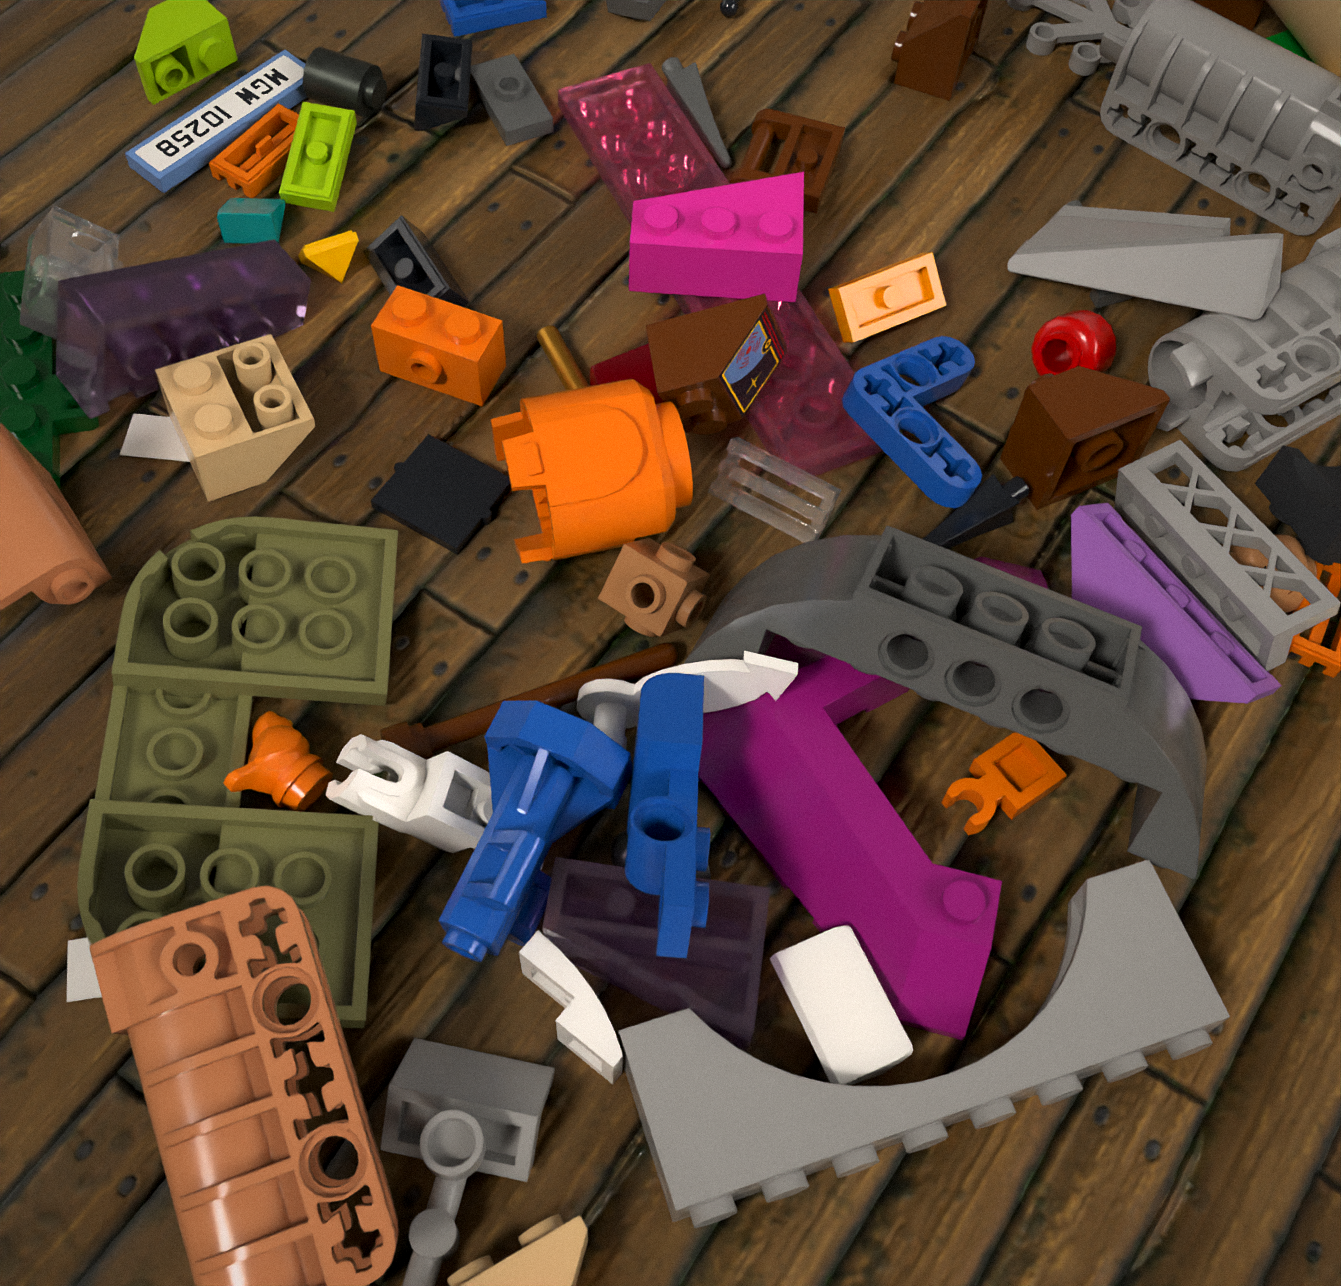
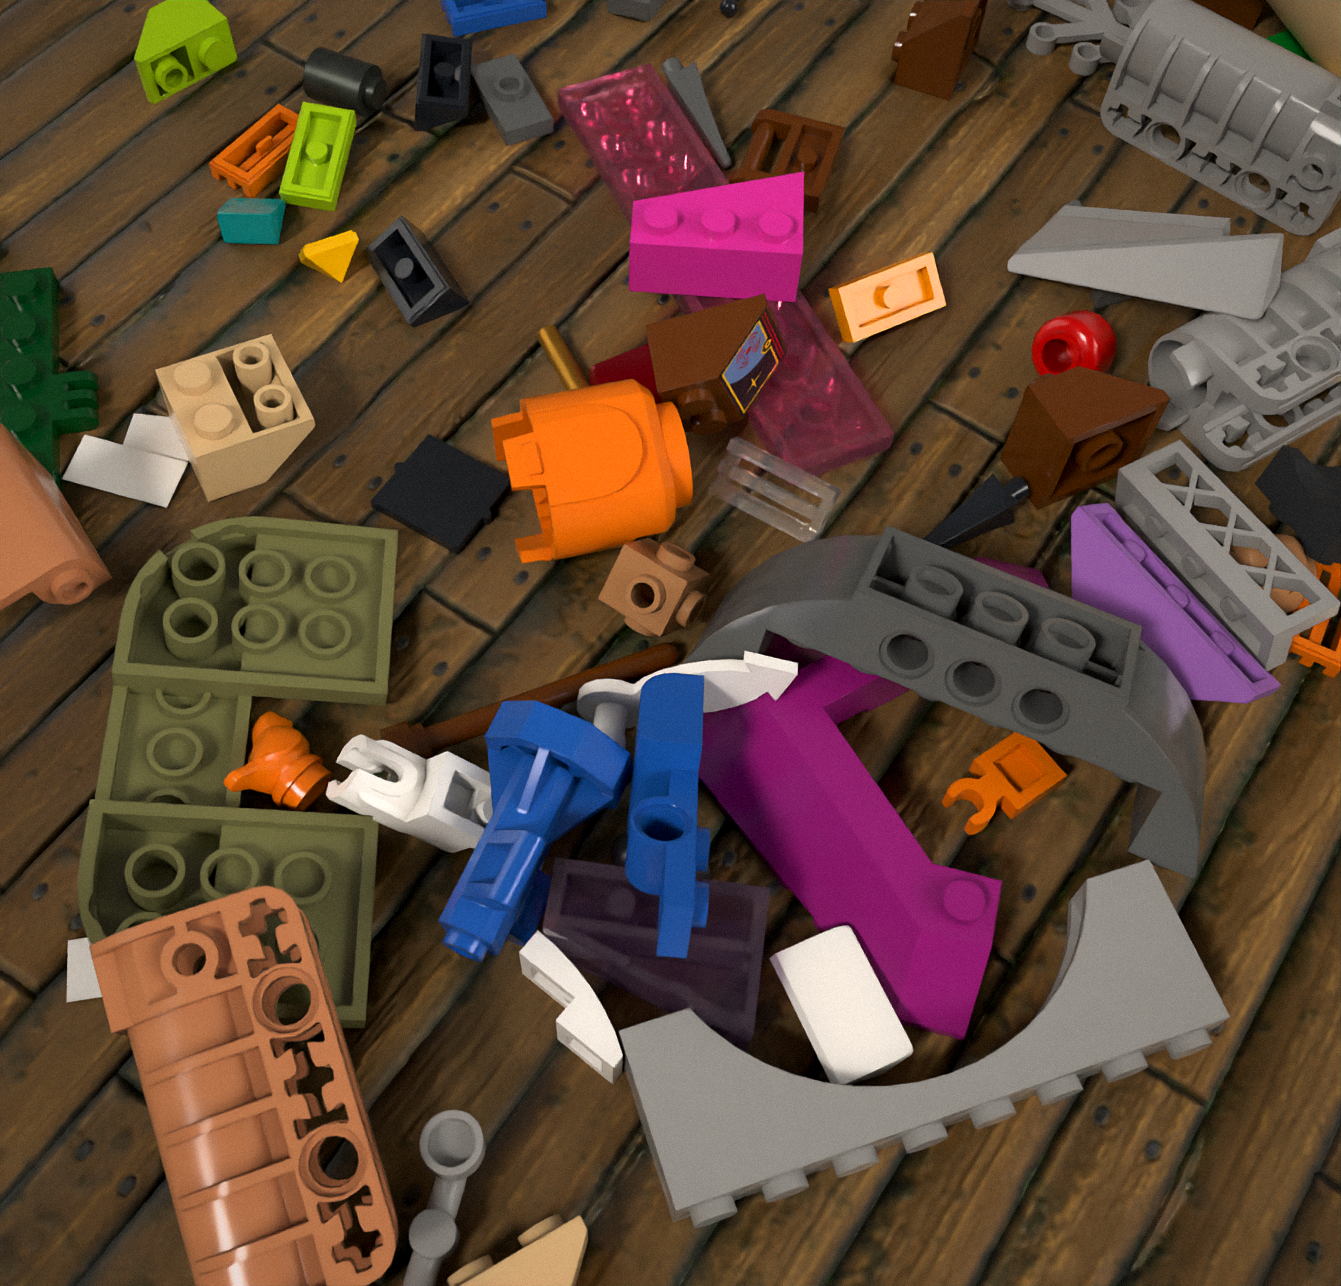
(59, 250): clear brick -> none
(125, 471): none -> white sticker
(158, 313): clear purple wedge -> none
(217, 122): tile -> none
(439, 345): orange brick -> none
(495, 1090): light grey panel -> none
(887, 403): blue beam -> none

